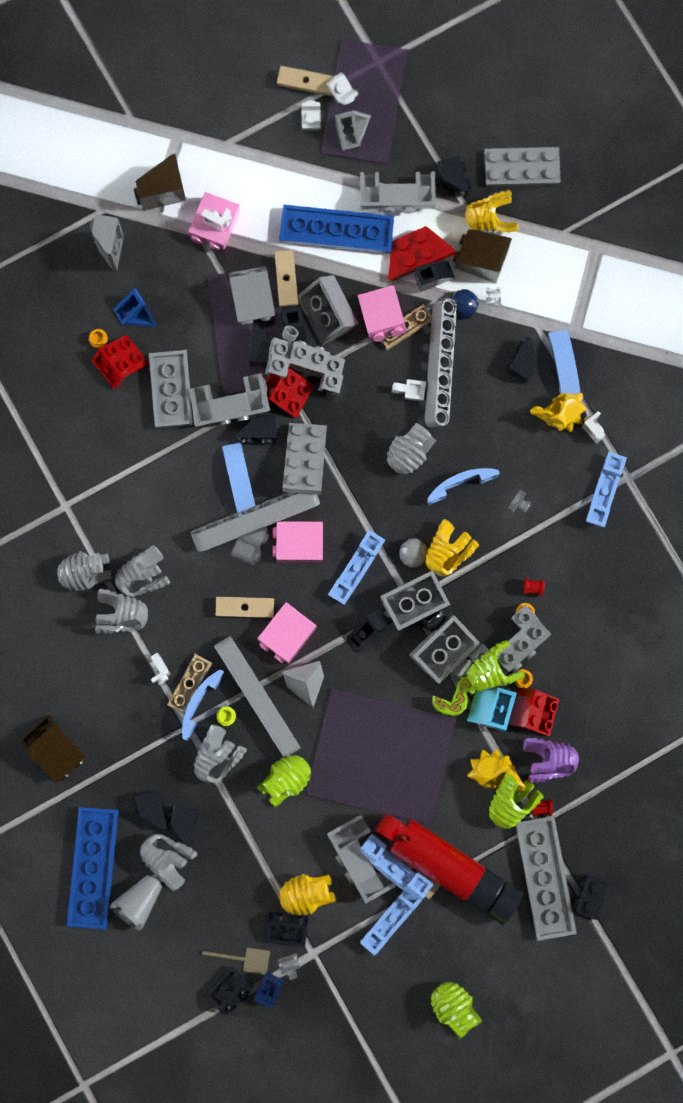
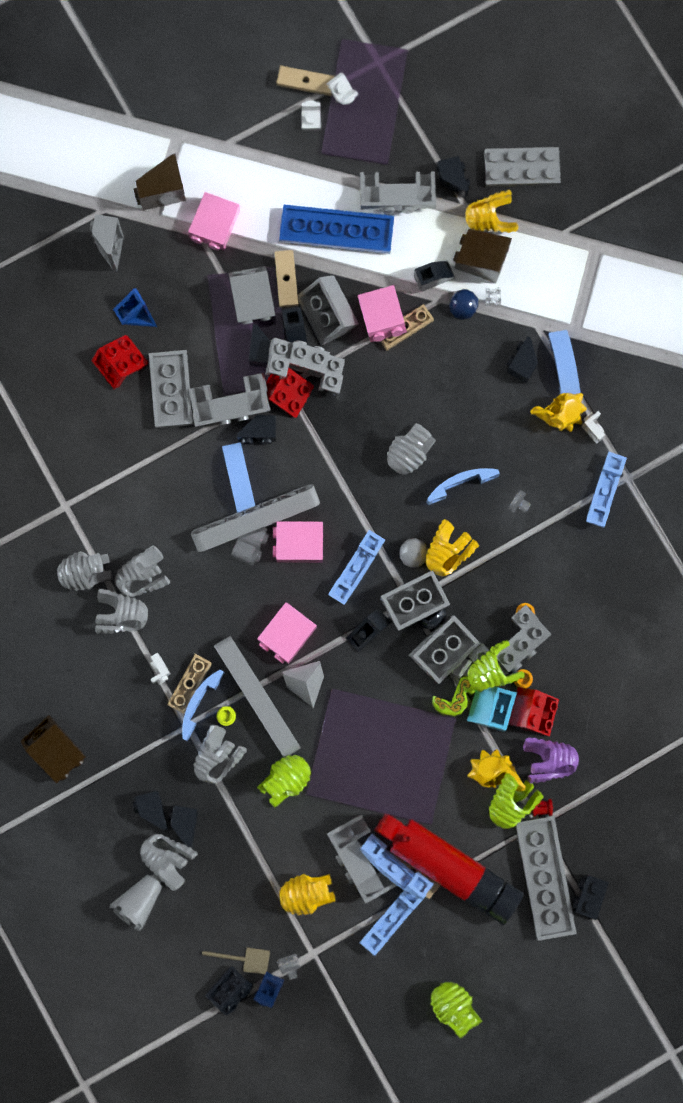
(92, 868): blue plate -> none
(98, 338): light orange plate -> none
(213, 218): white bracket -> none
(232, 607): tan tile -> none
(287, 929): black bracket -> none
(290, 333): light grey hinge -> none
(304, 458): light grey plate -> none
(351, 128): light grey slope -> none
(412, 389): white plate -> none
(415, 251): red wing -> none
(443, 371): light grey beam -> none
(534, 587): red bush -> none

